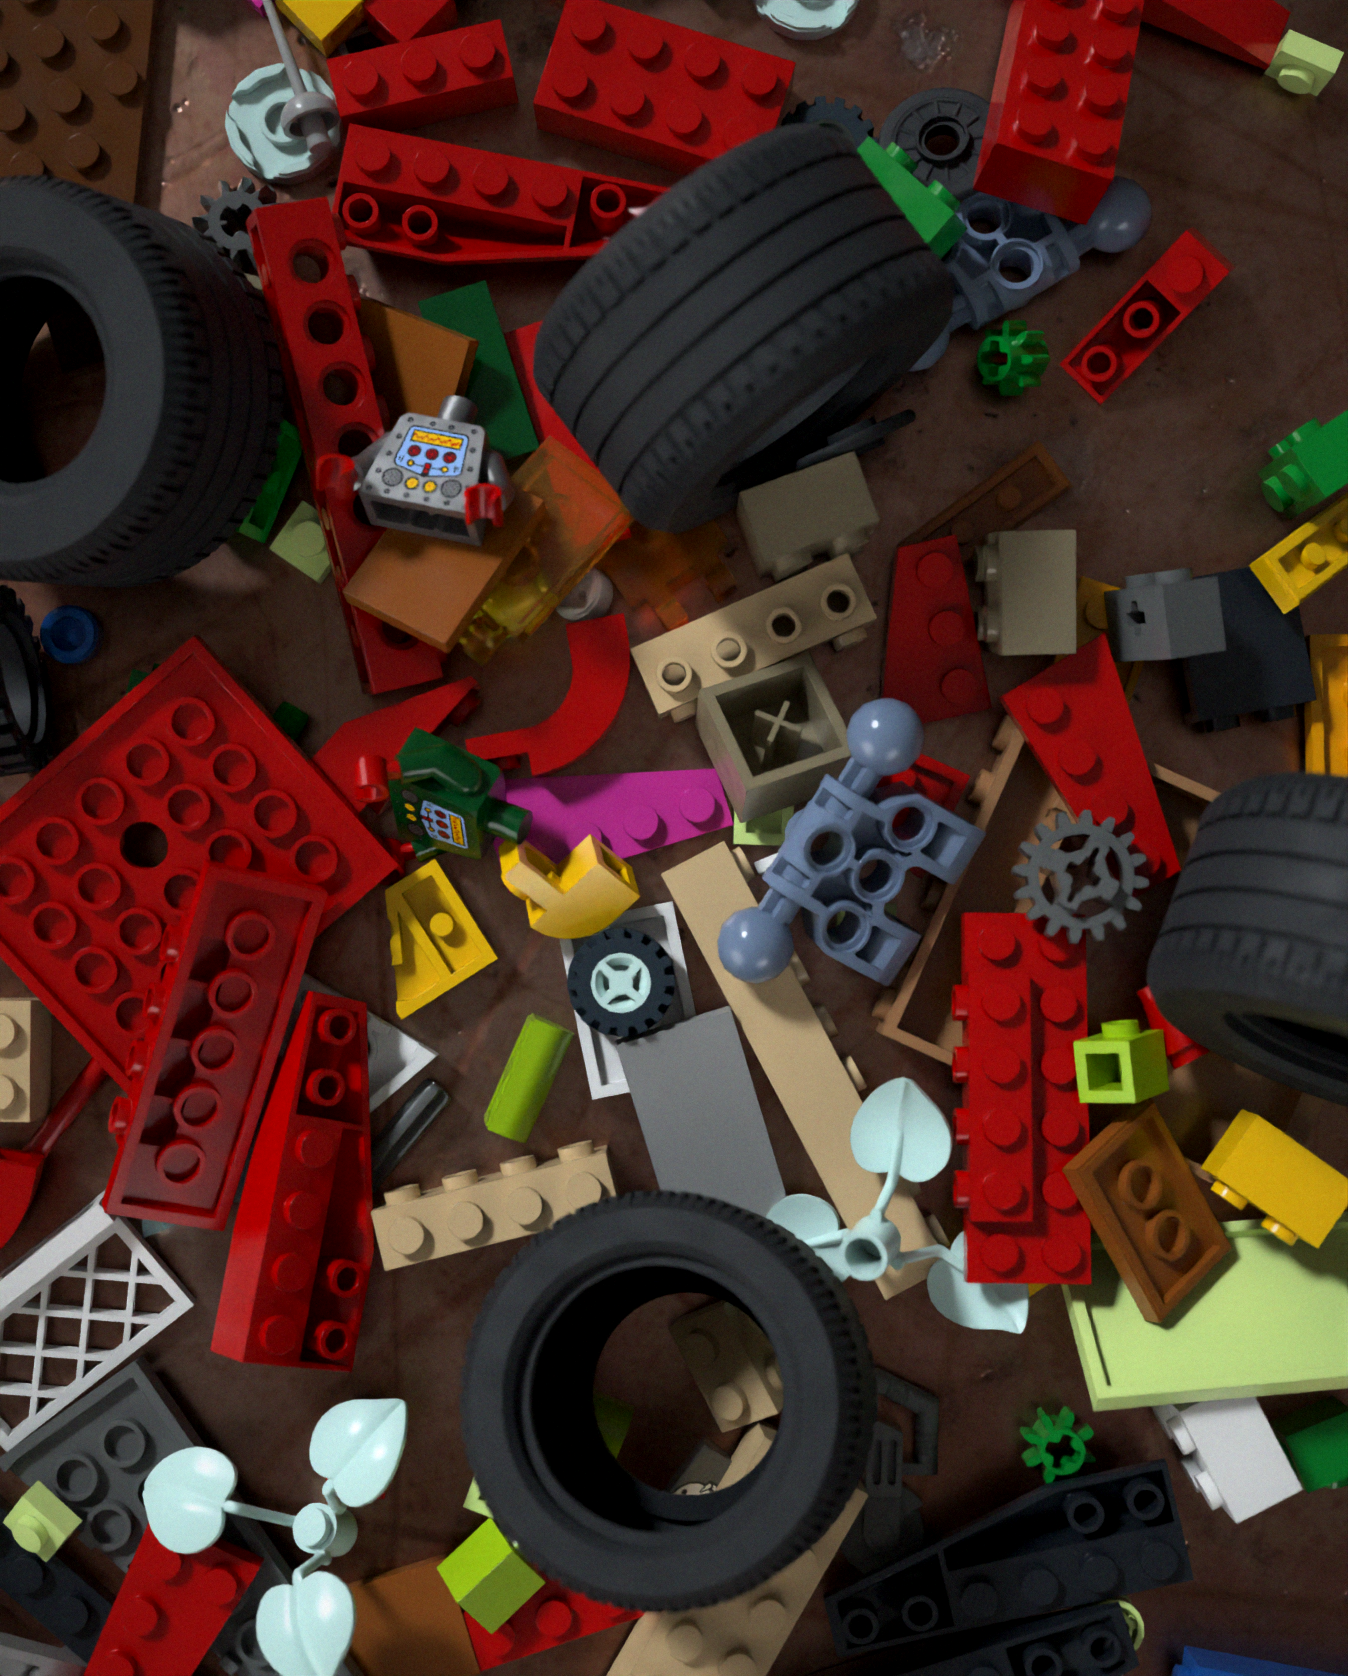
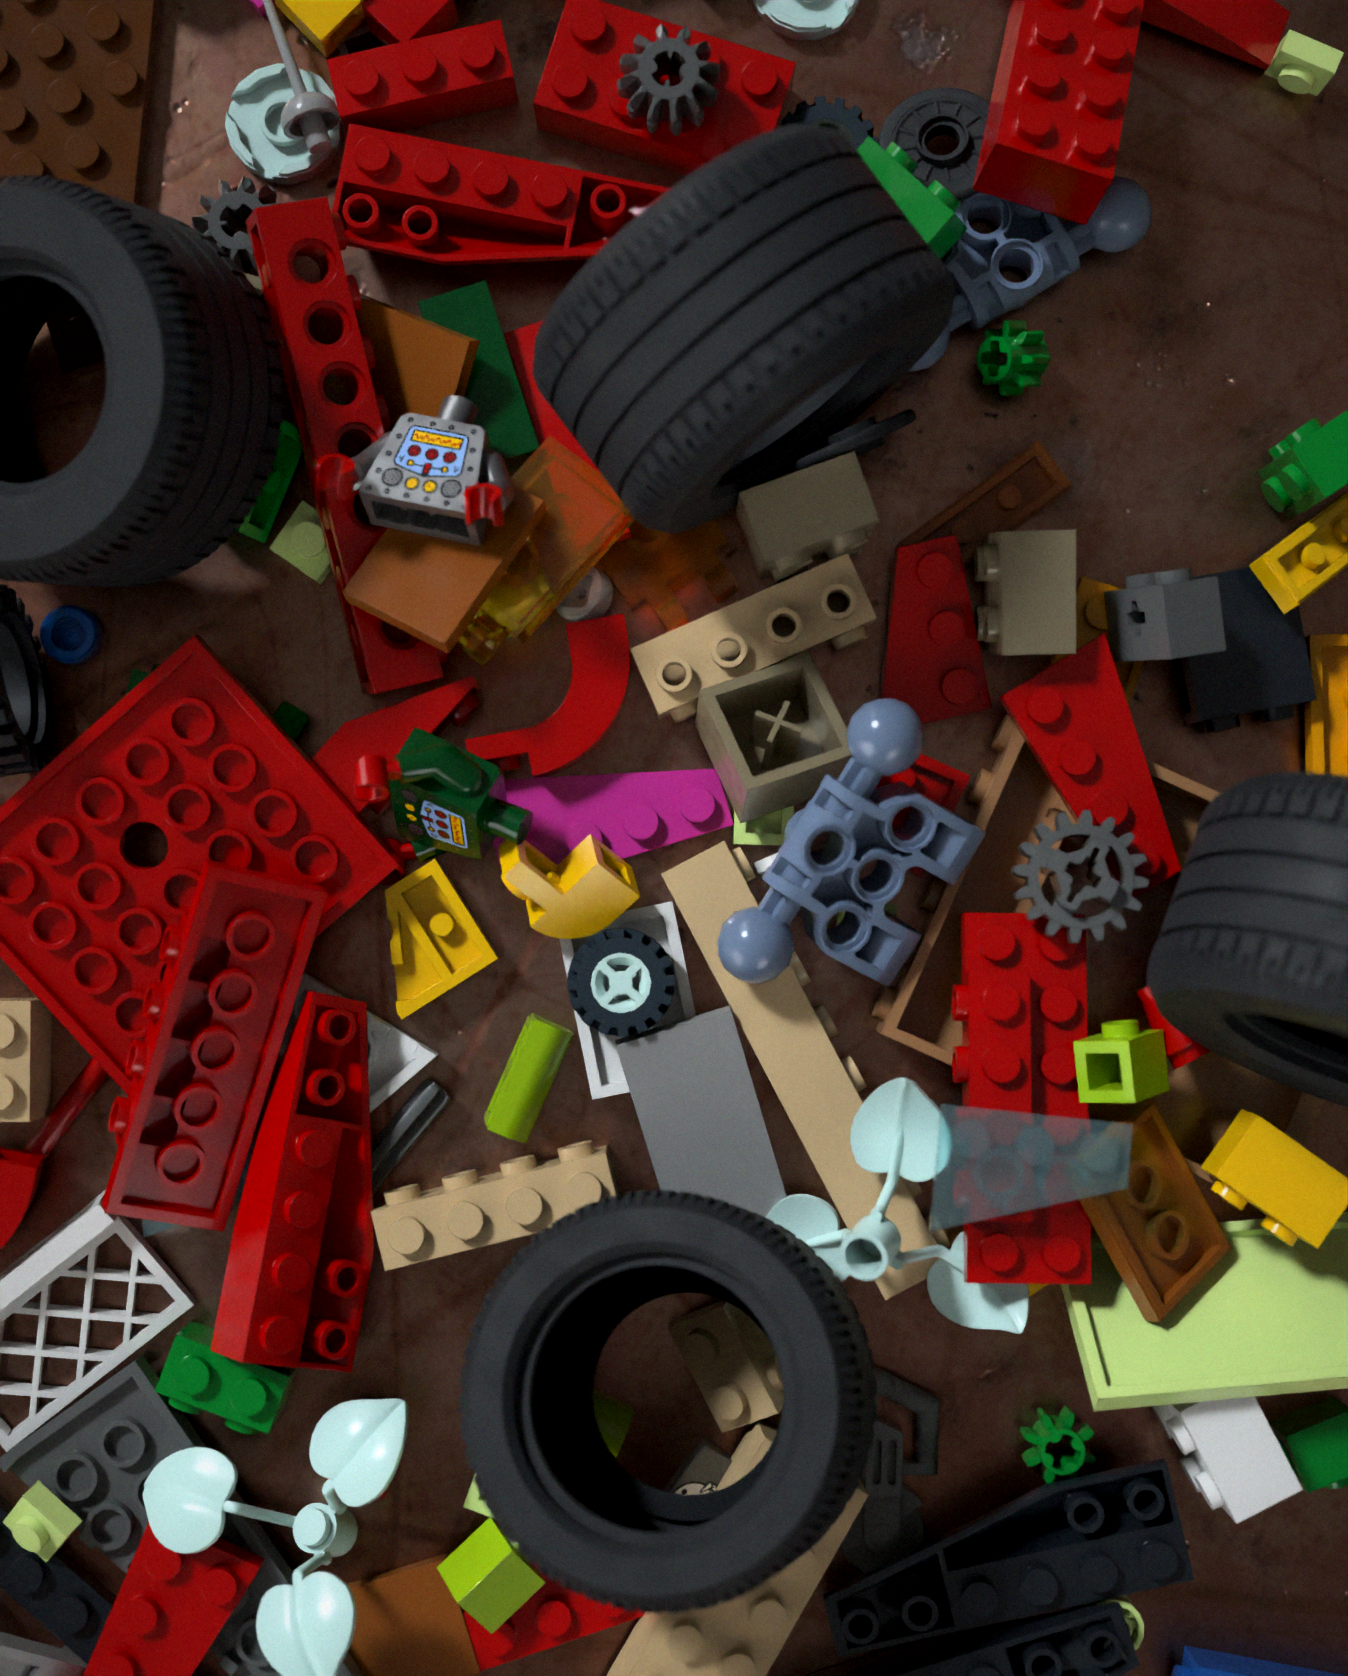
(243, 1393): none -> green brick
(668, 58): none -> dark grey gear
(1021, 1161): none -> clear light blue wing
(1147, 314): red slope -> none

